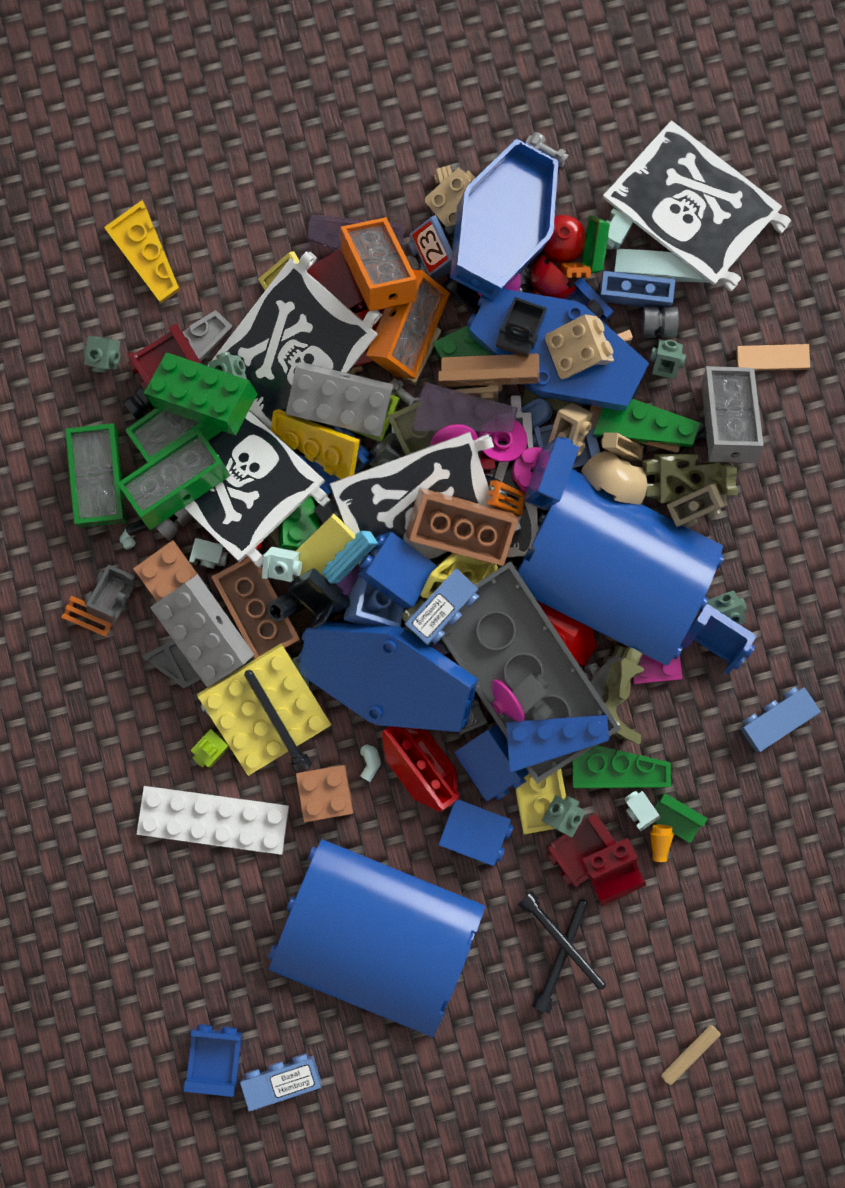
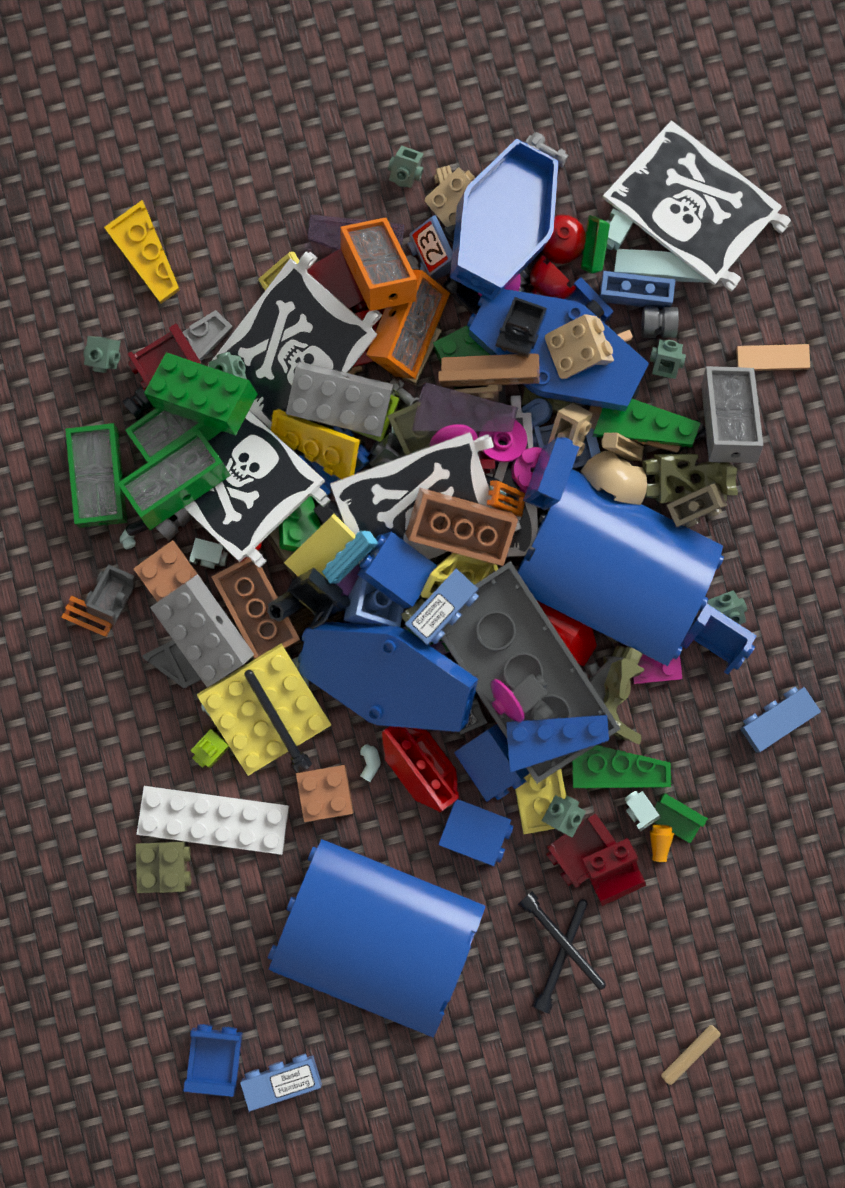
(162, 867): none -> olive plate
(286, 559): light aqua brick -> none
(406, 167): none -> sand green brick
(574, 269): orange tile -> none

